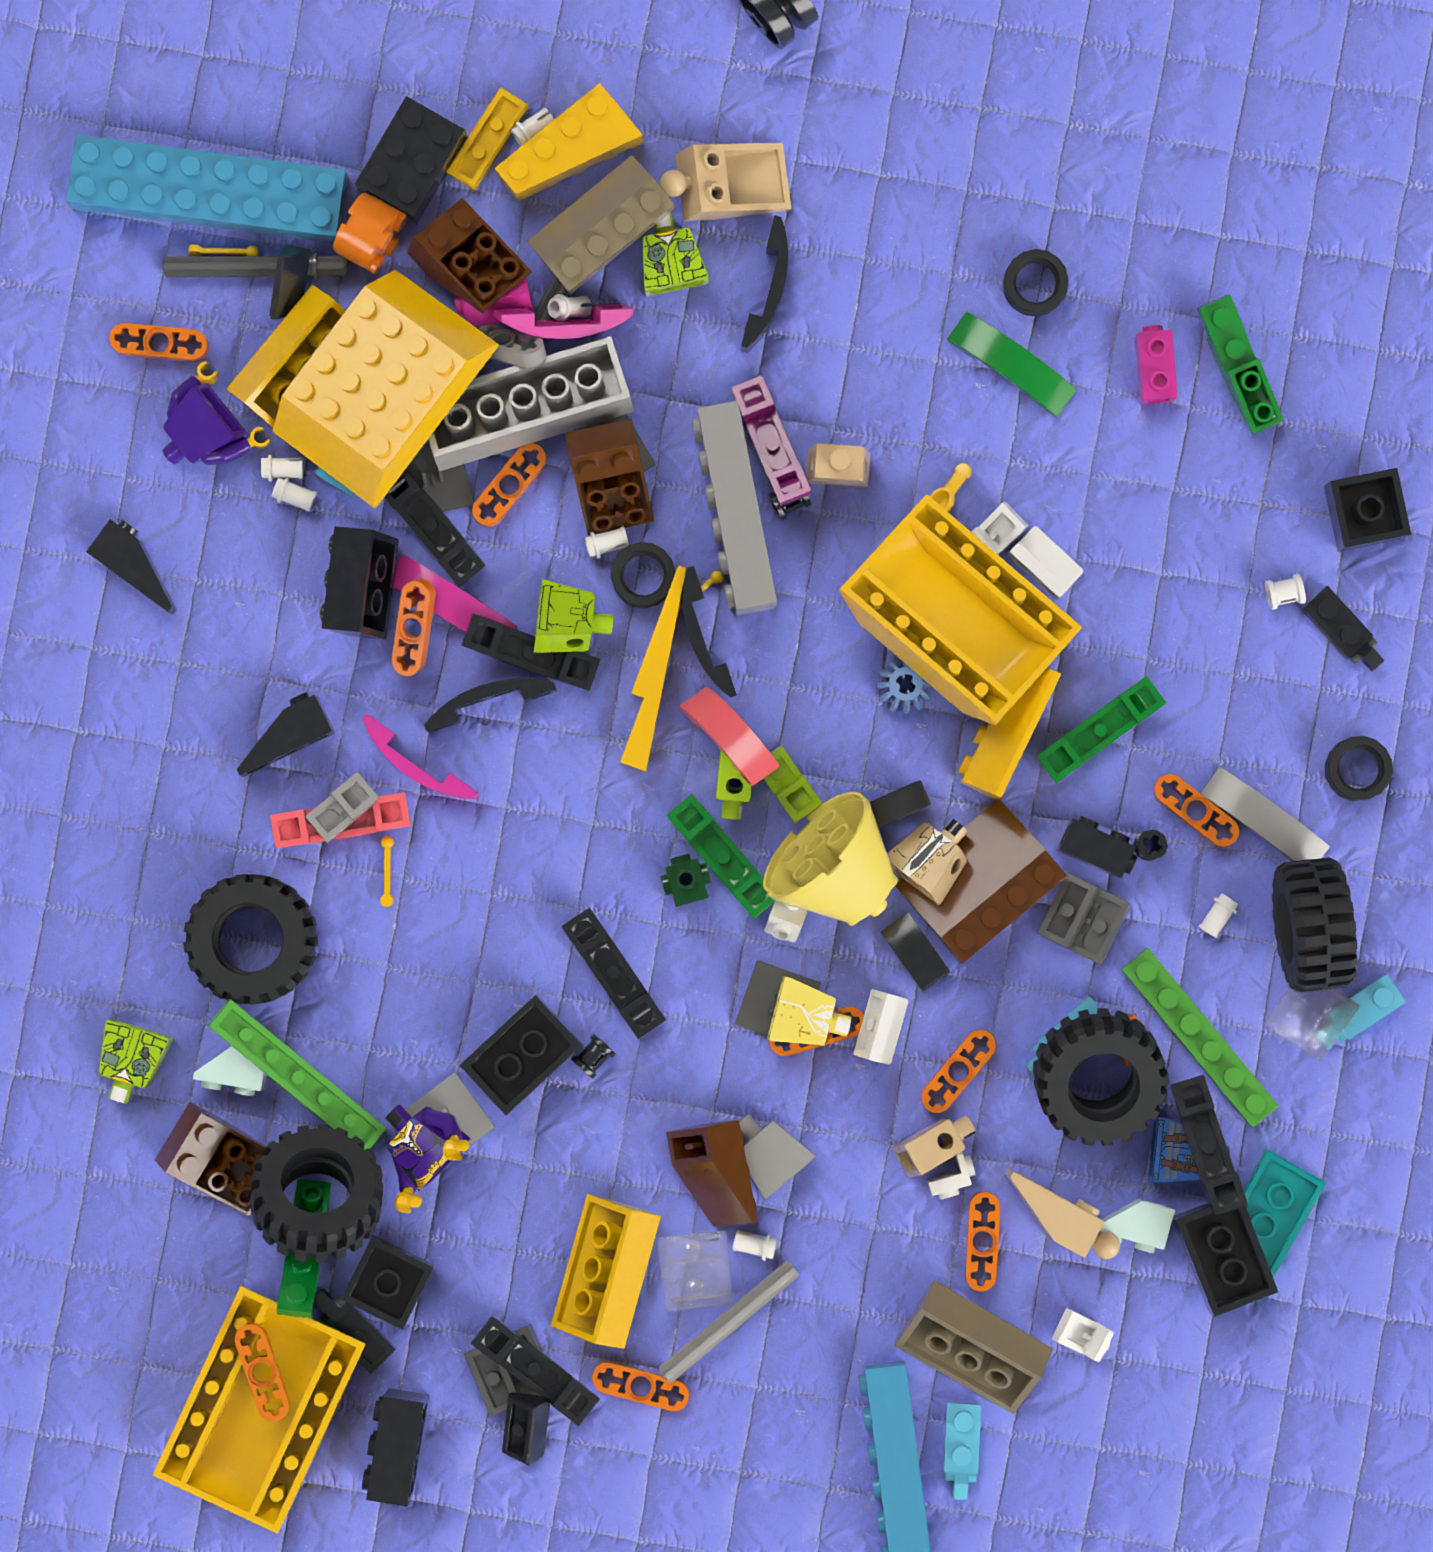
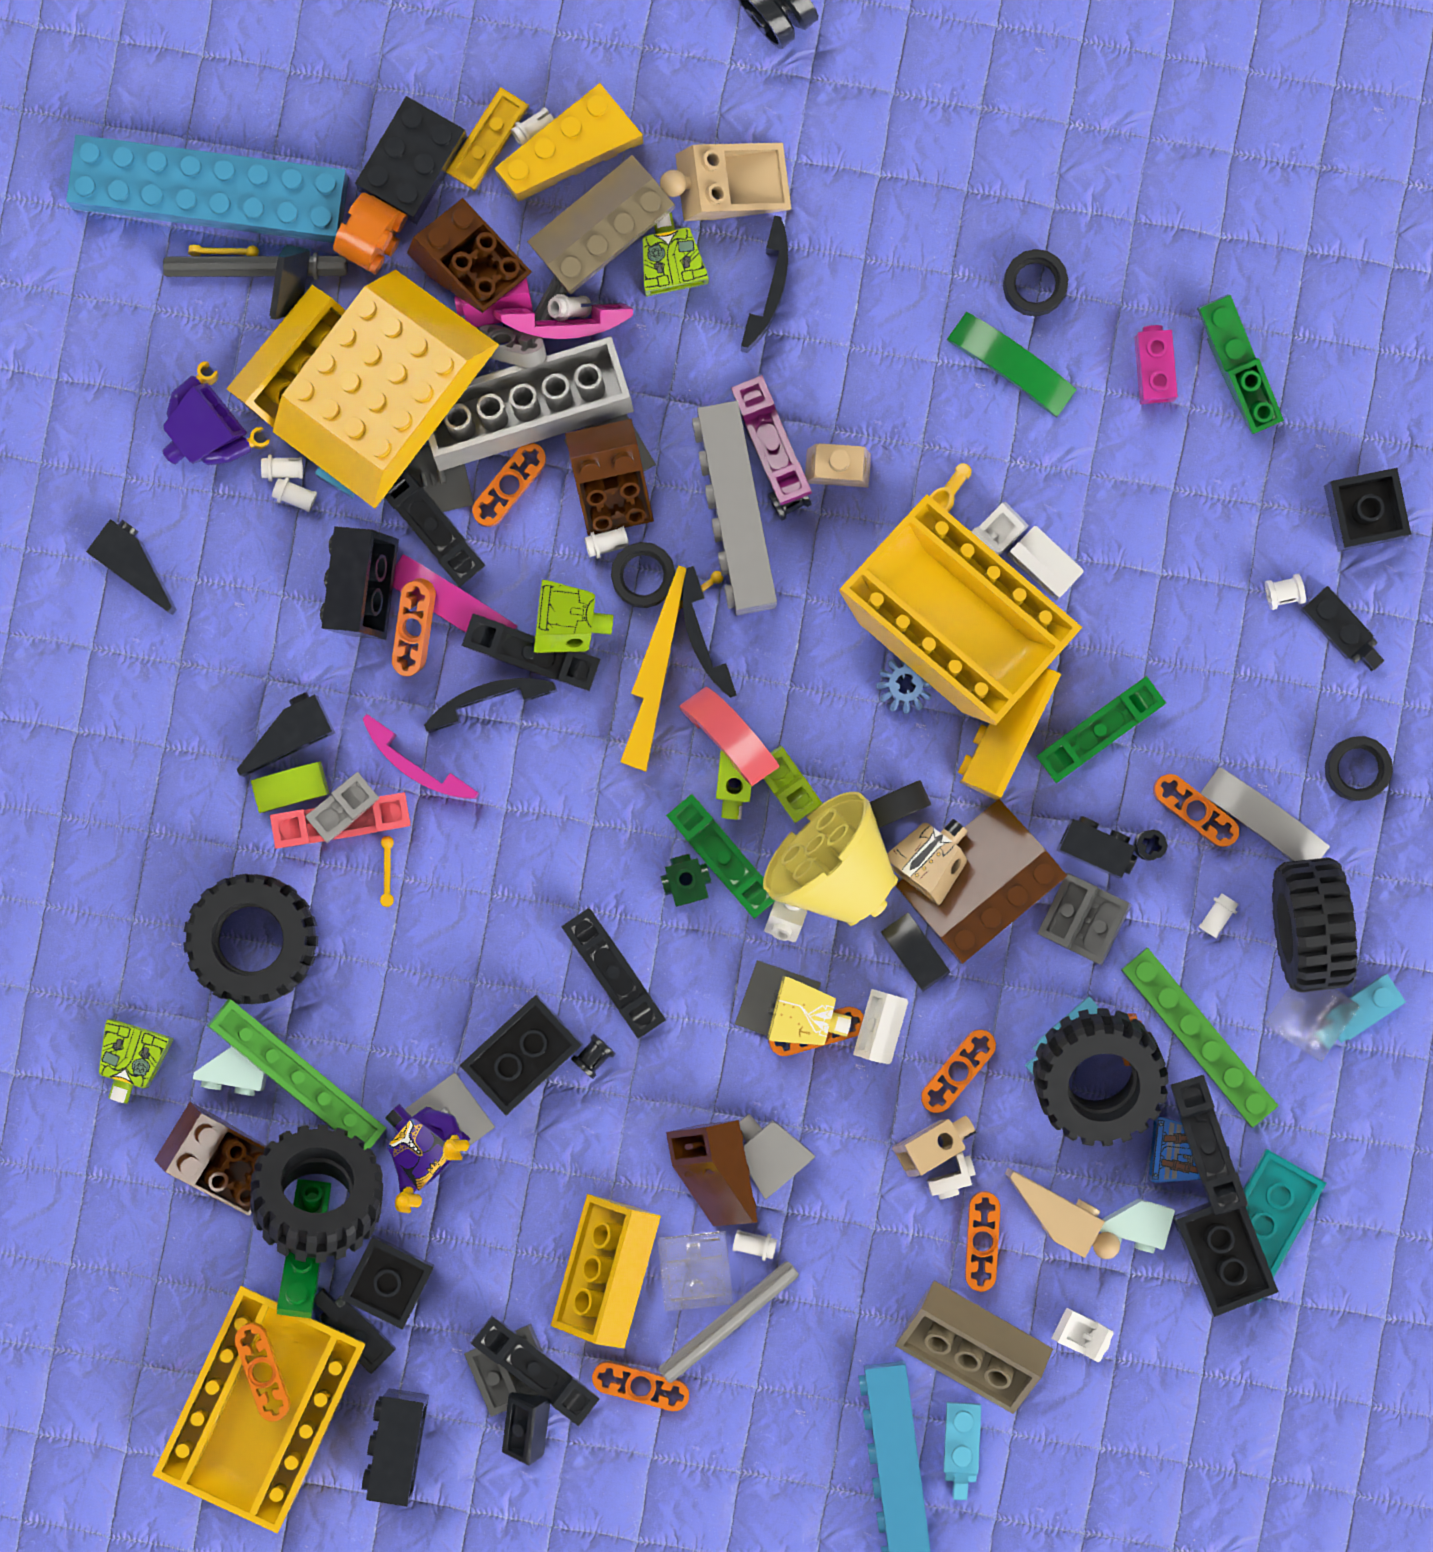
(184, 337): orange beam -> none
(290, 787): none -> lime slope

